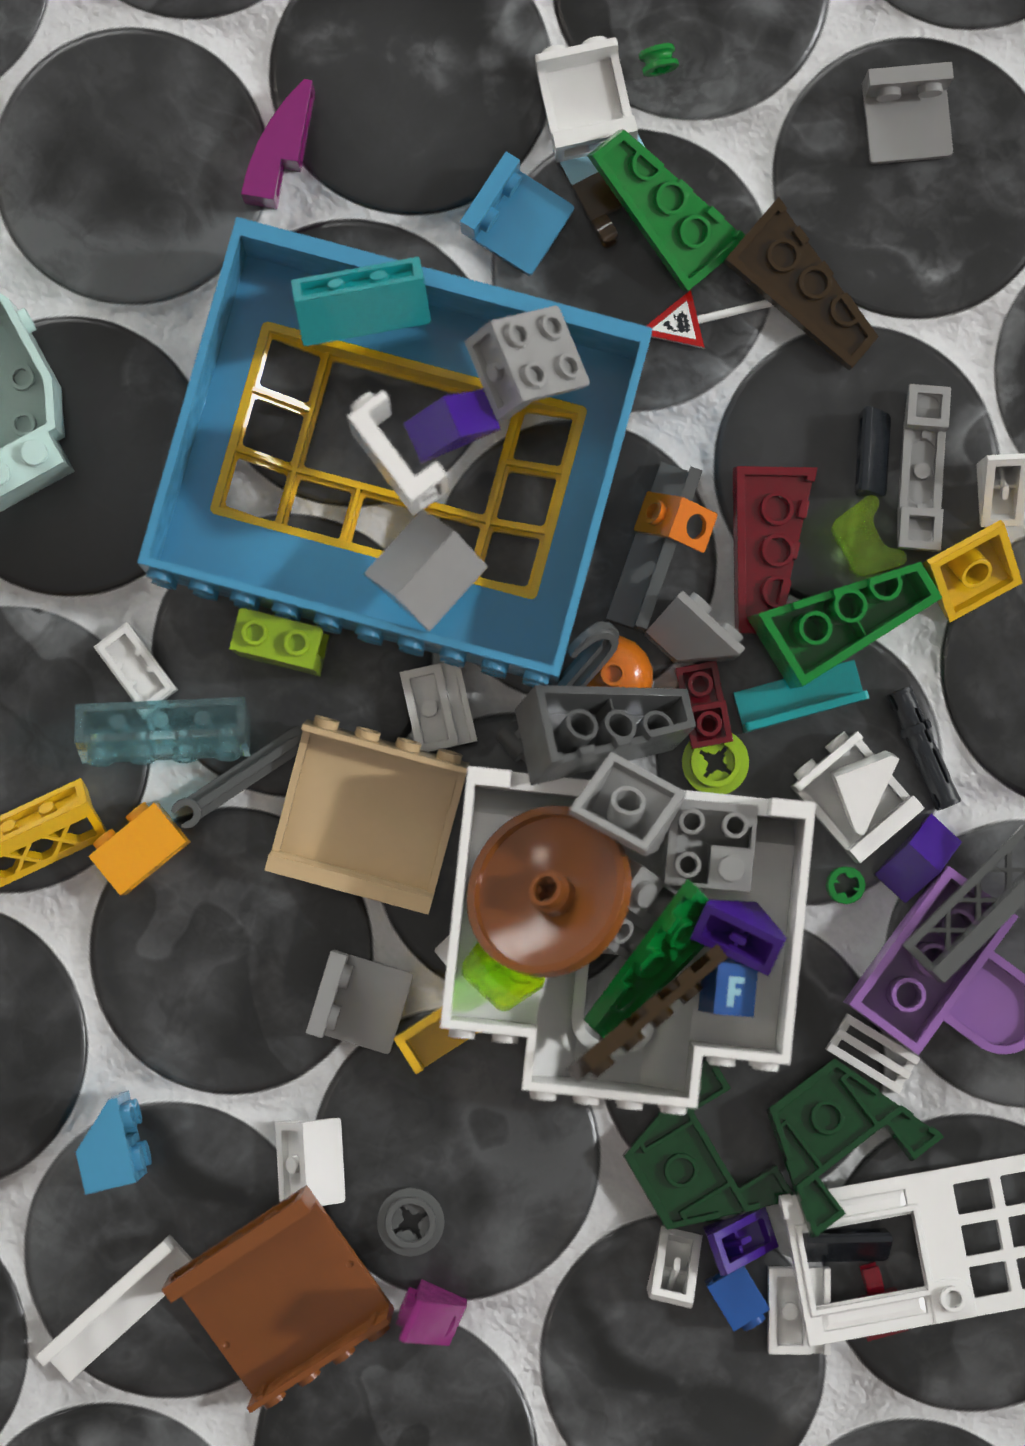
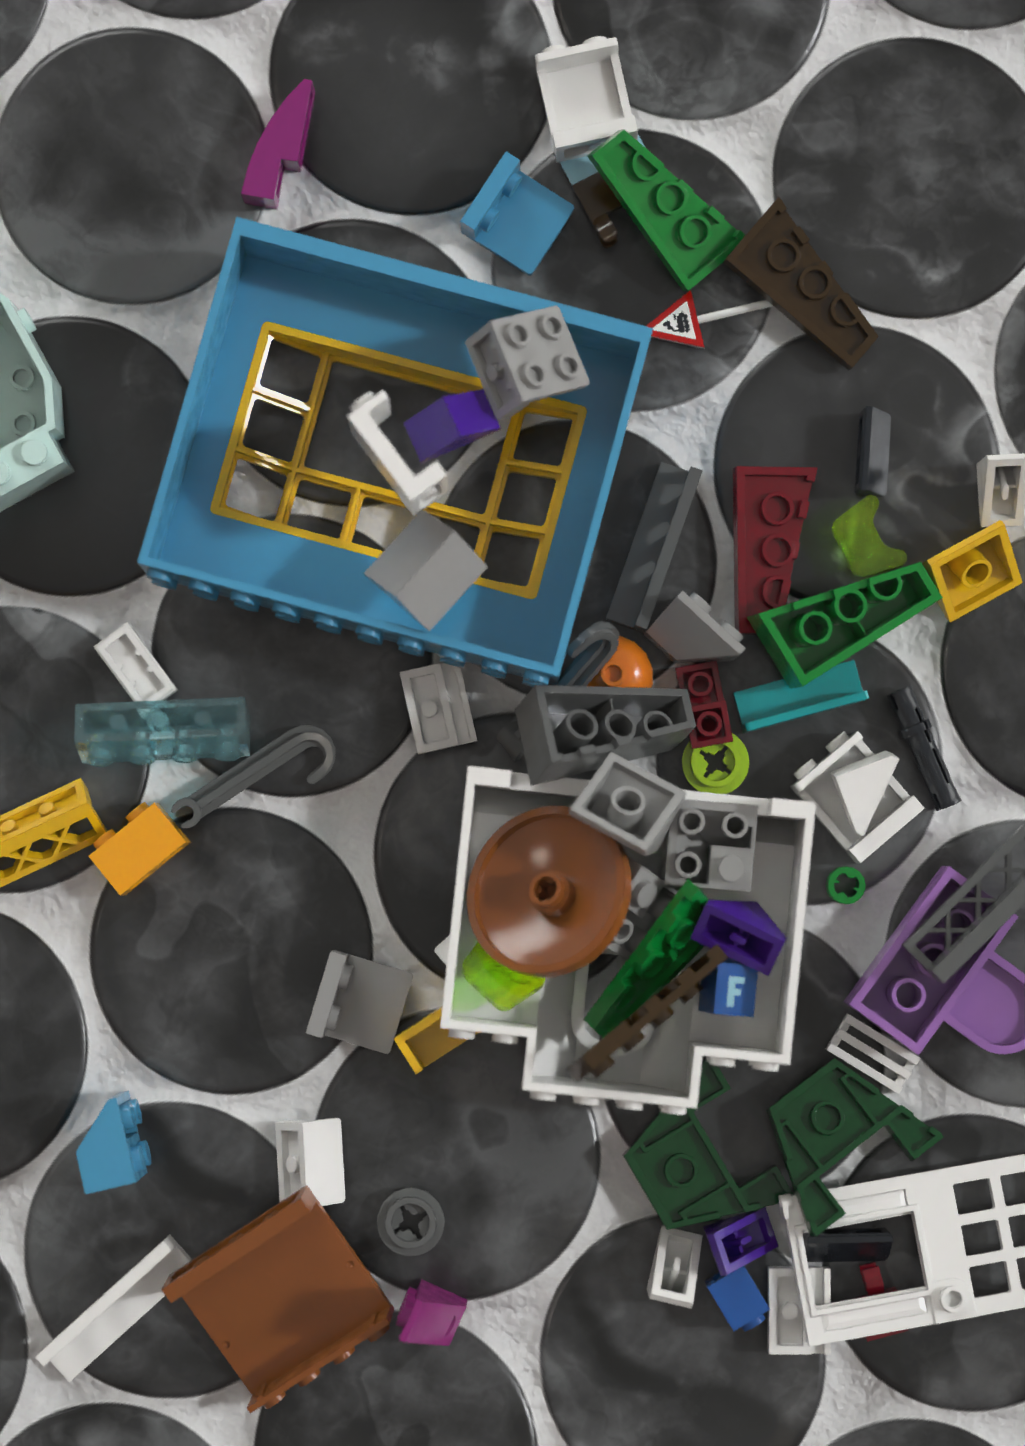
(279, 641): lime panel -> none
(361, 301): teal panel -> none
(367, 814): tan panel -> none
(658, 59): green bush -> none
(668, 517): orange bracket -> none
(908, 112): light grey bracket -> none
(918, 858): dark purple slope -> none
(922, 468): light grey slope -> none

